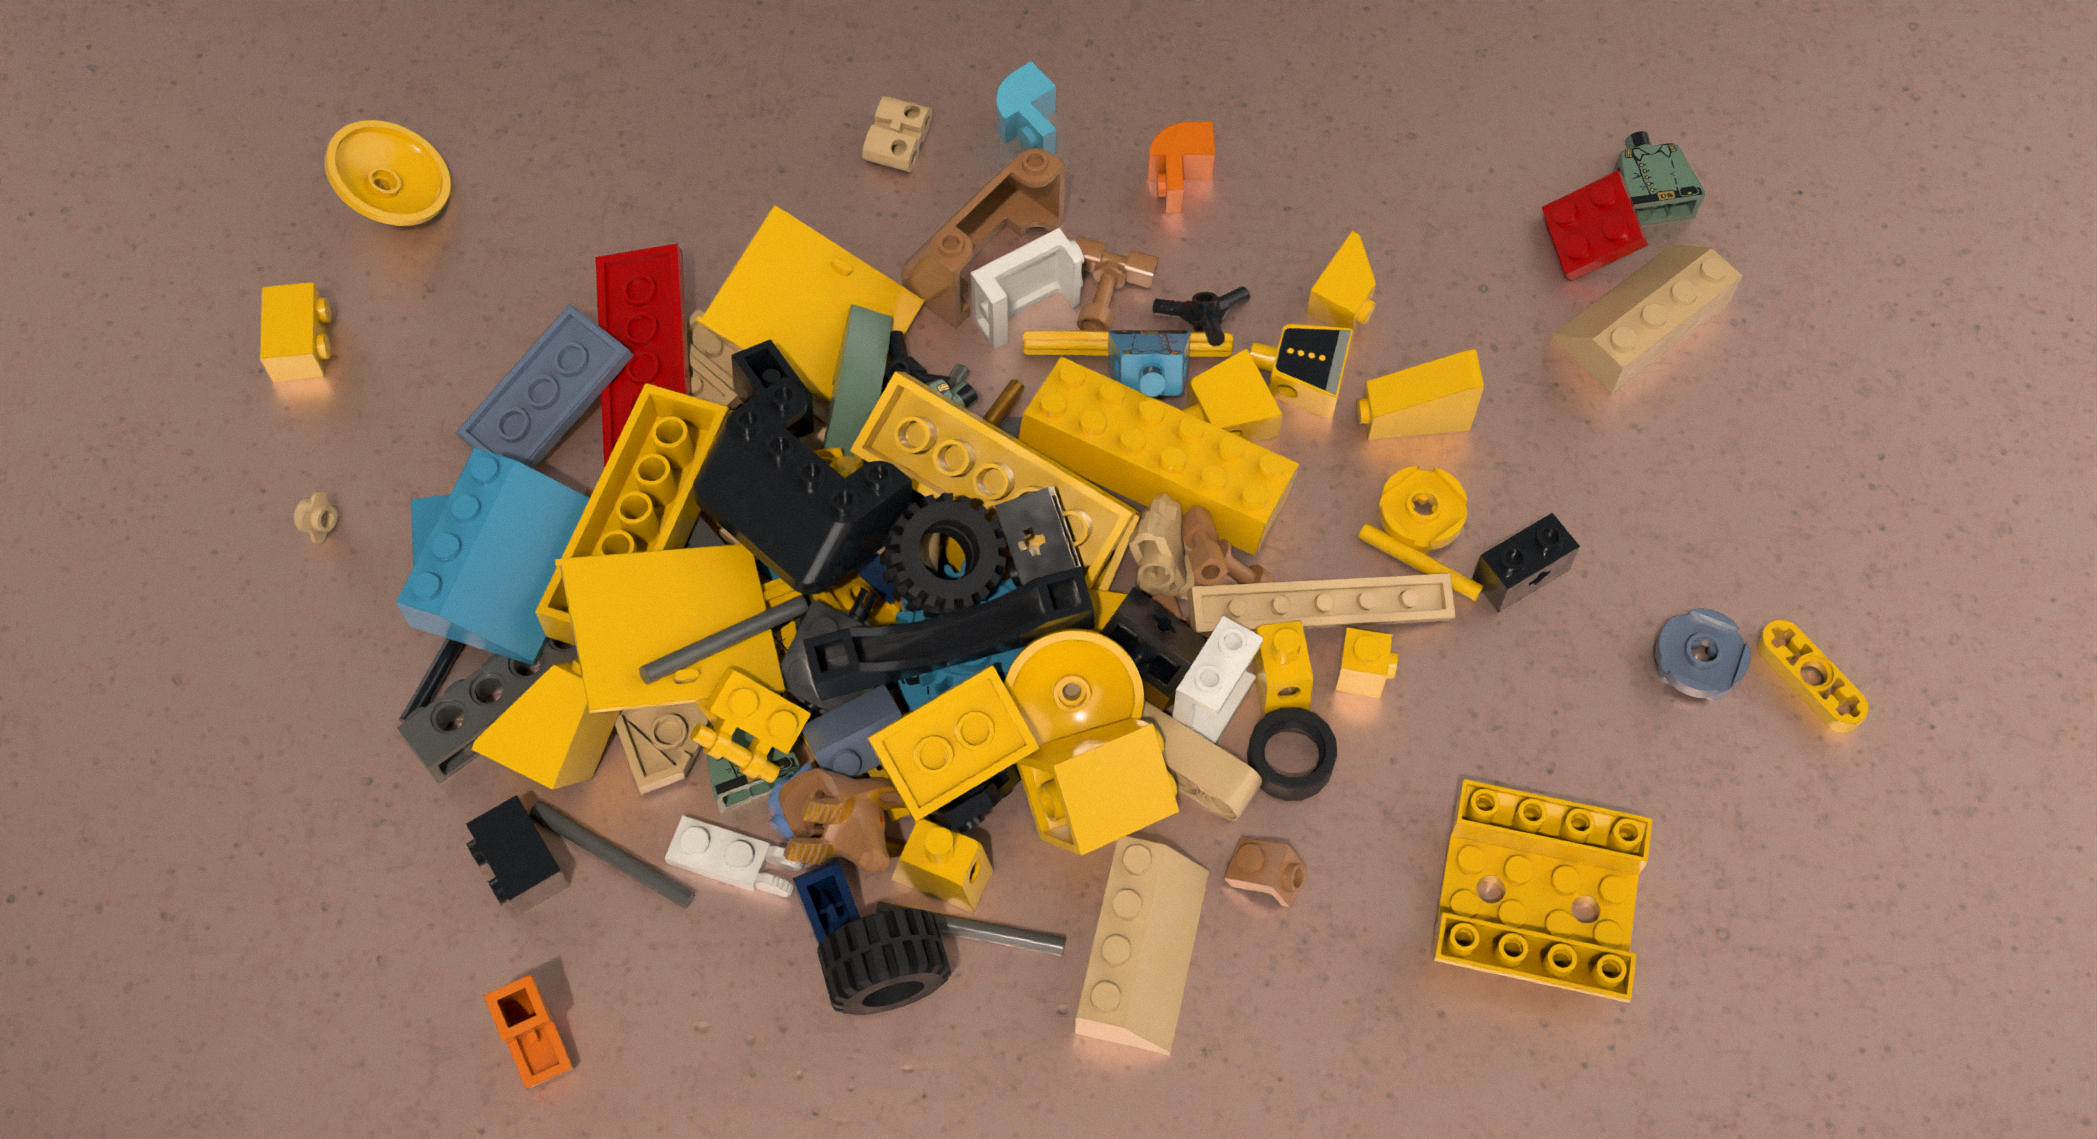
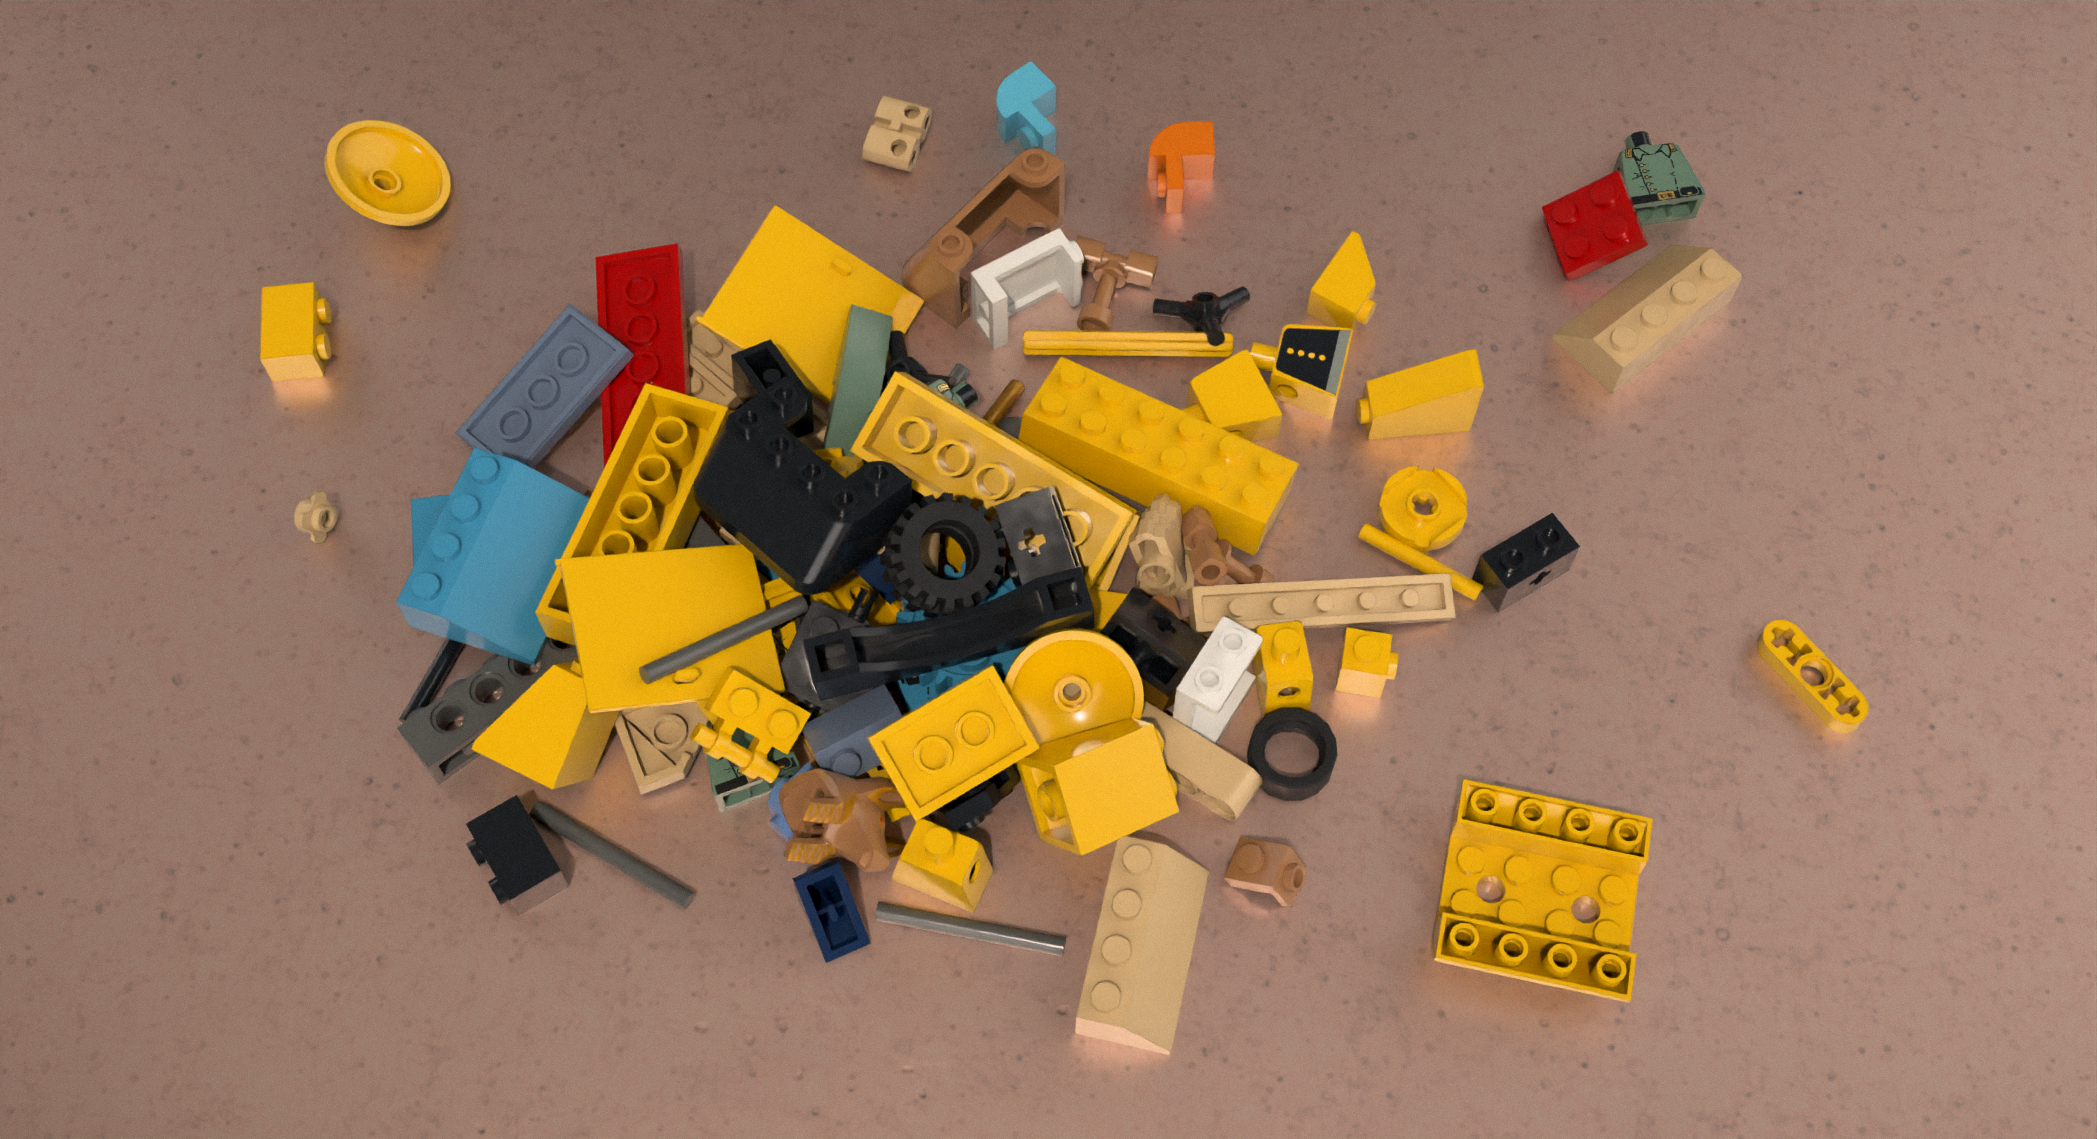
(529, 1031): orange brick -> none
(728, 857): white hinge -> none
(883, 961): black tyre -> none
(1150, 360): dark azure torso -> none
(1695, 677): sand blue plate -> none

